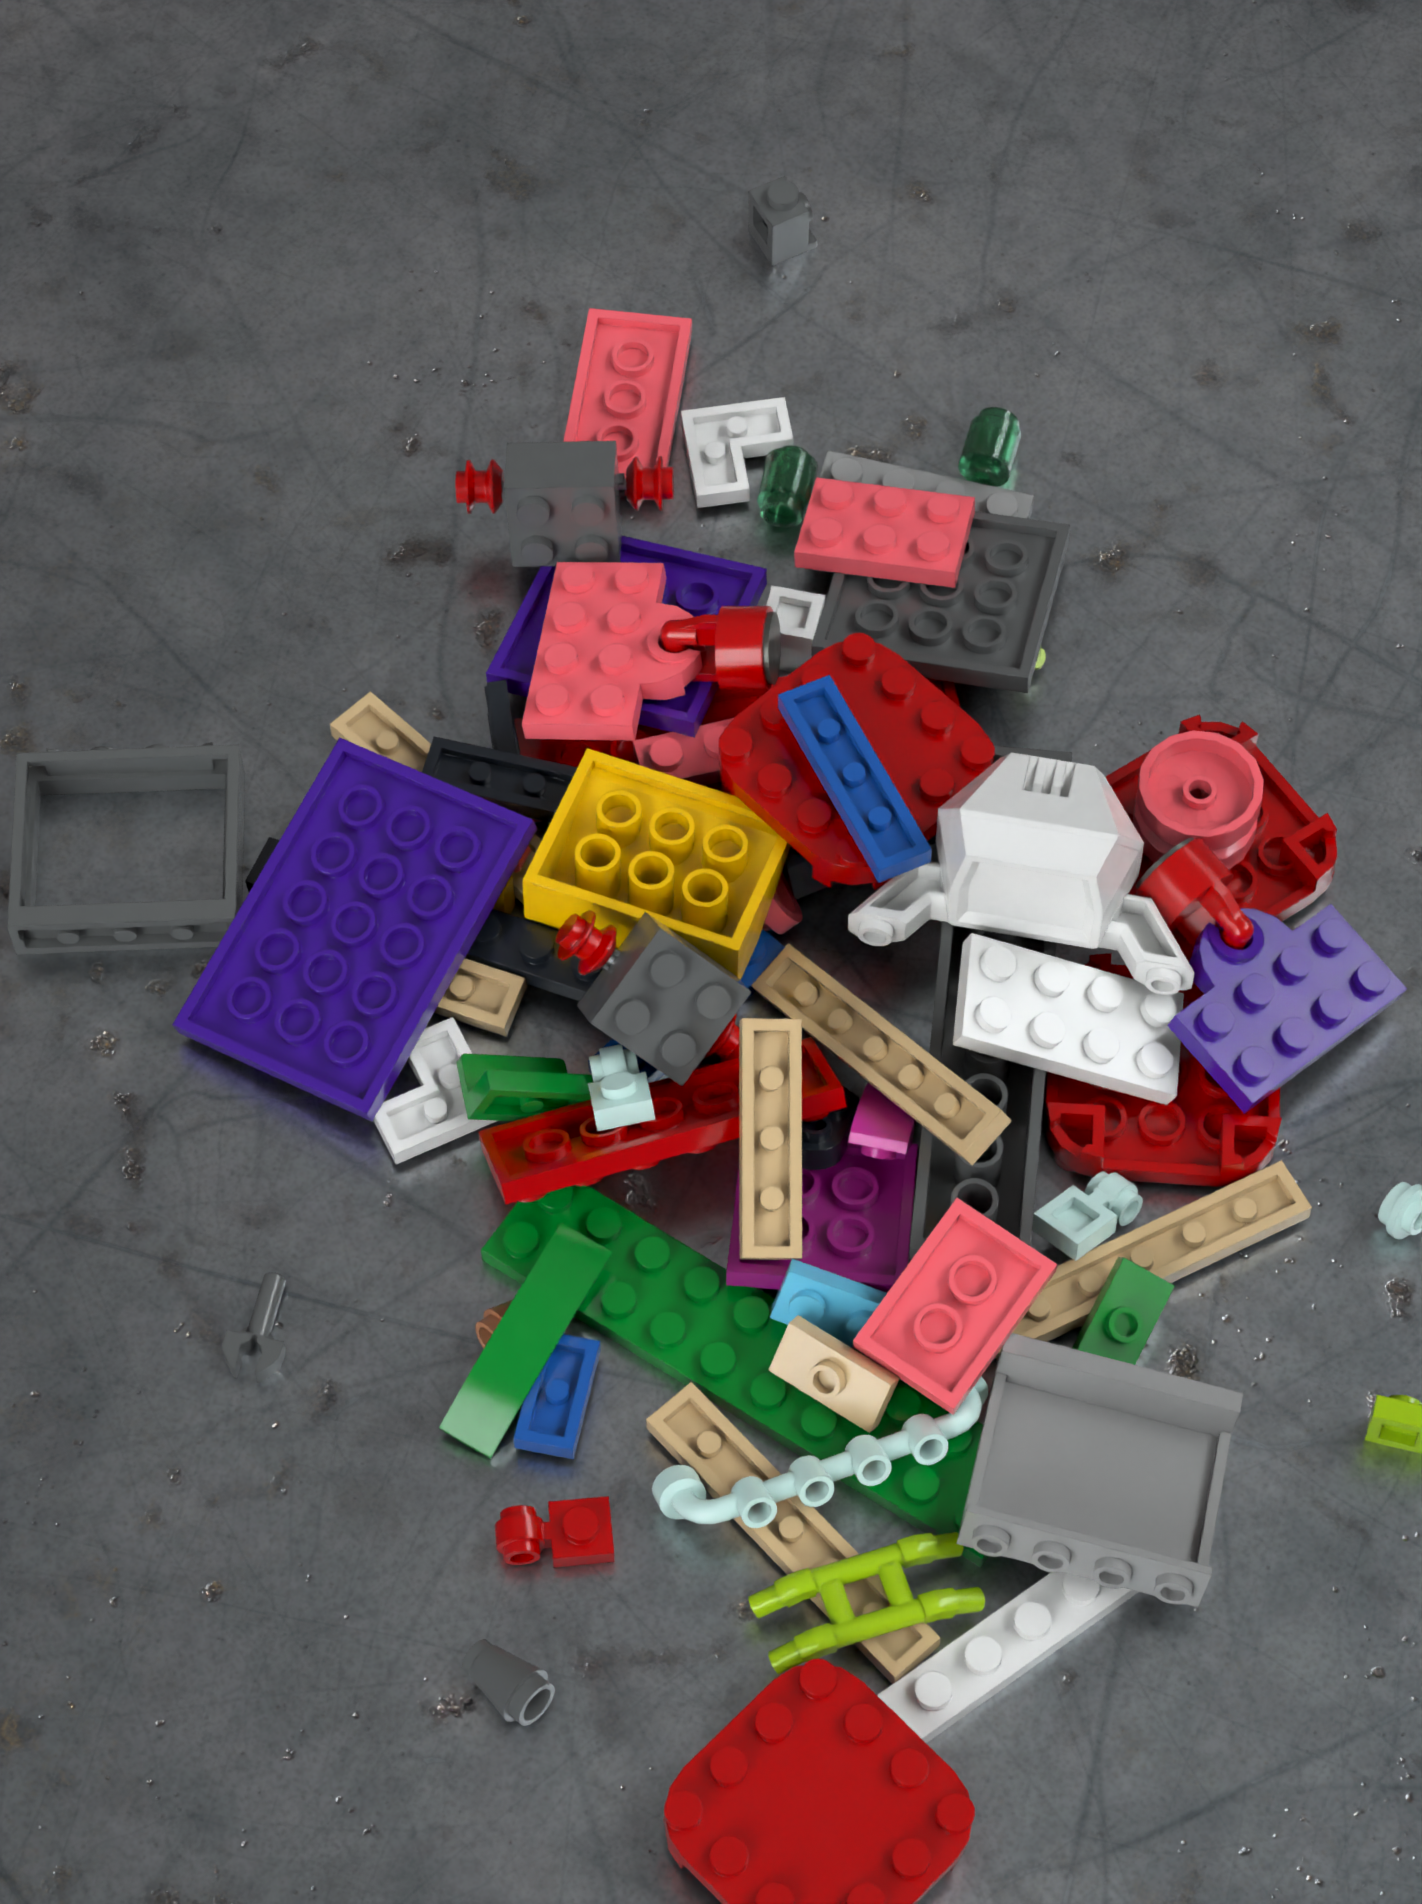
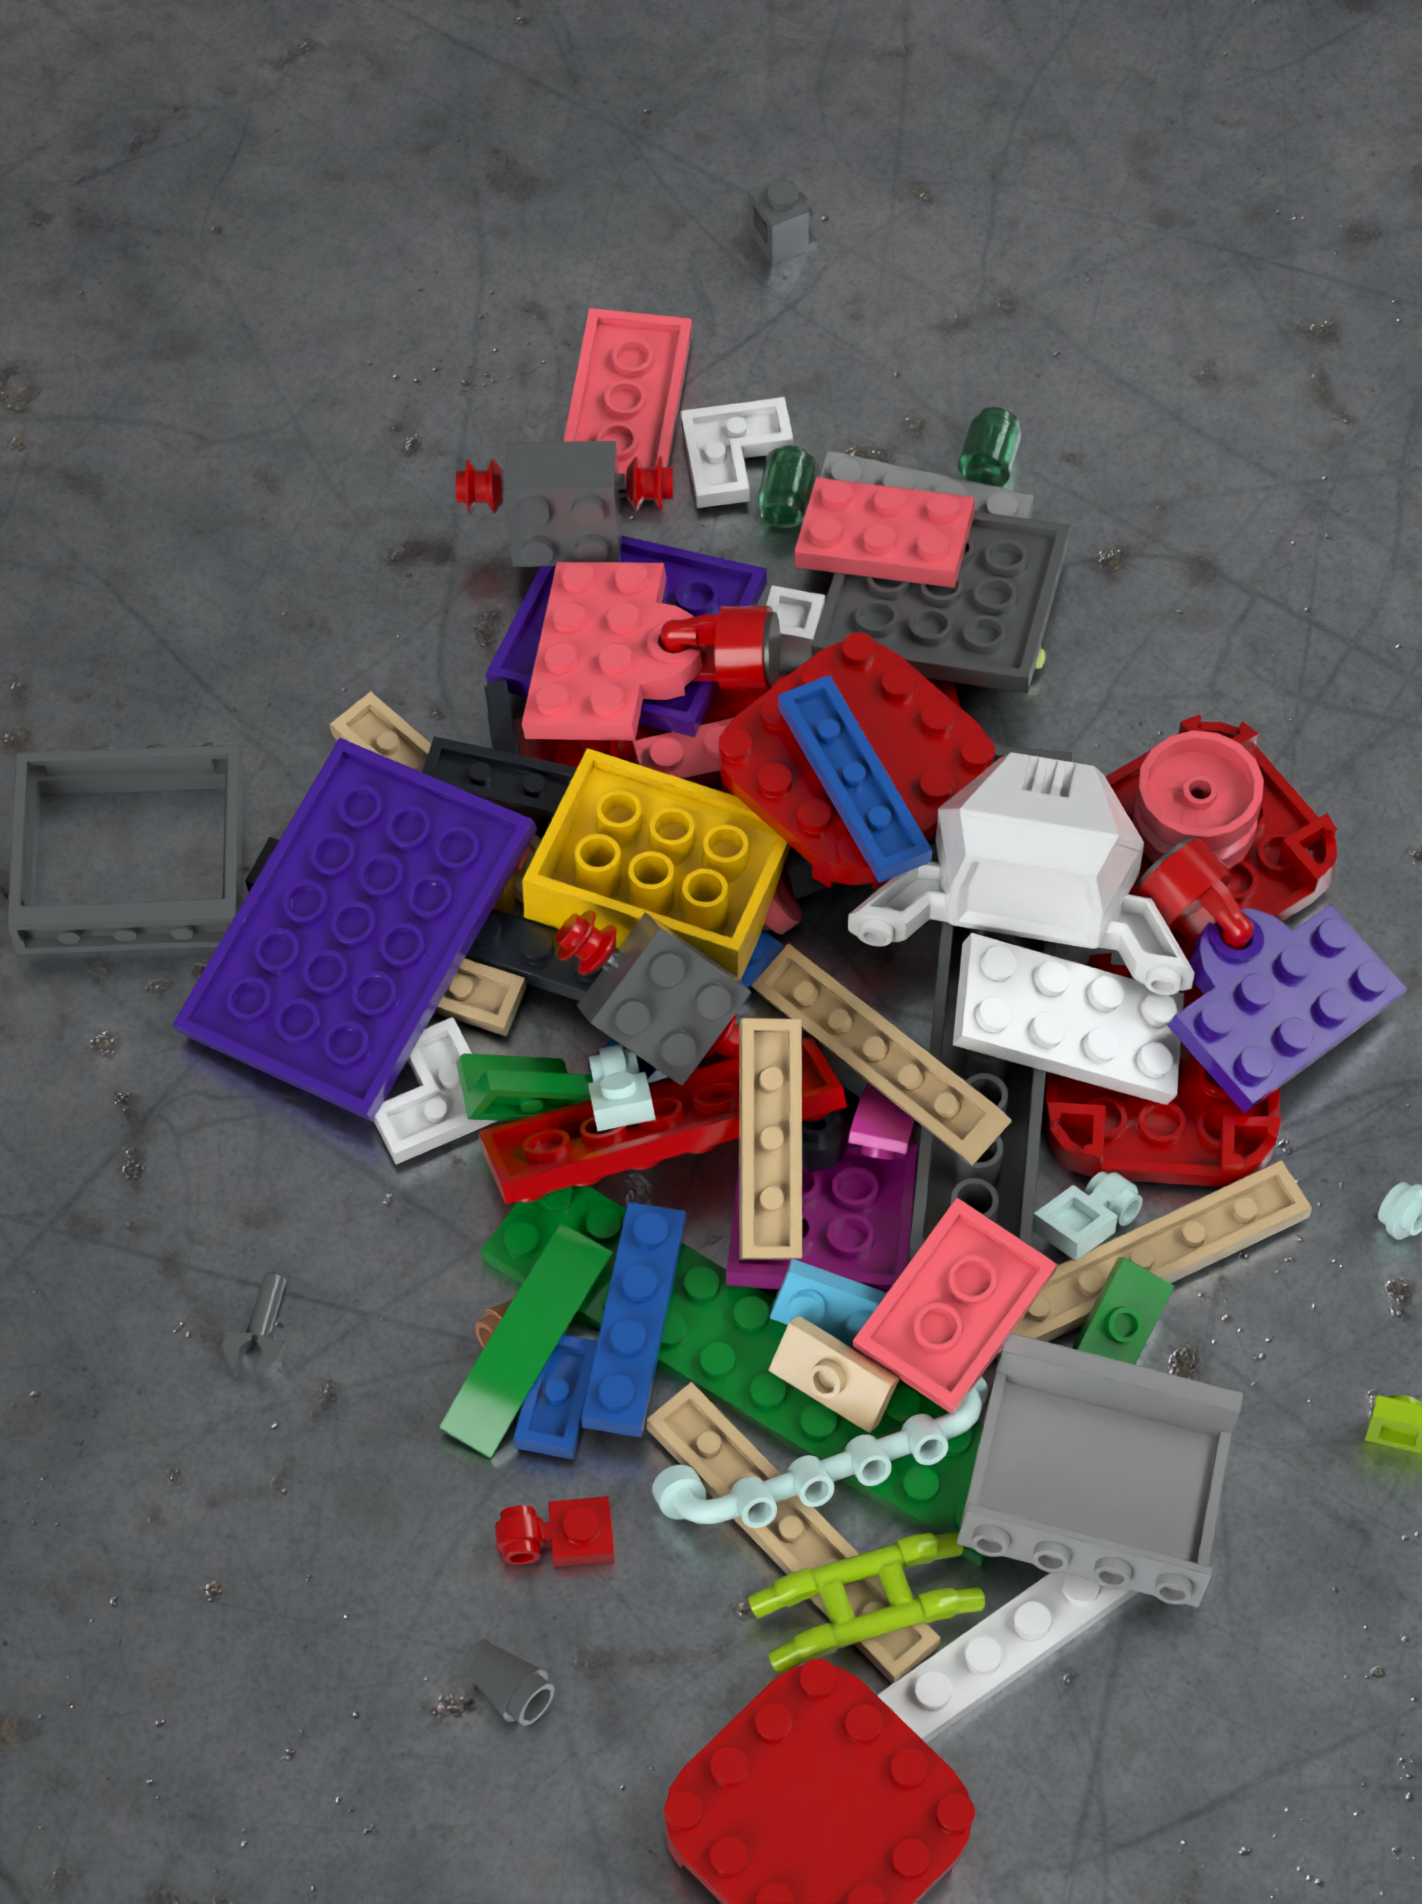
(634, 1319): none -> blue plate

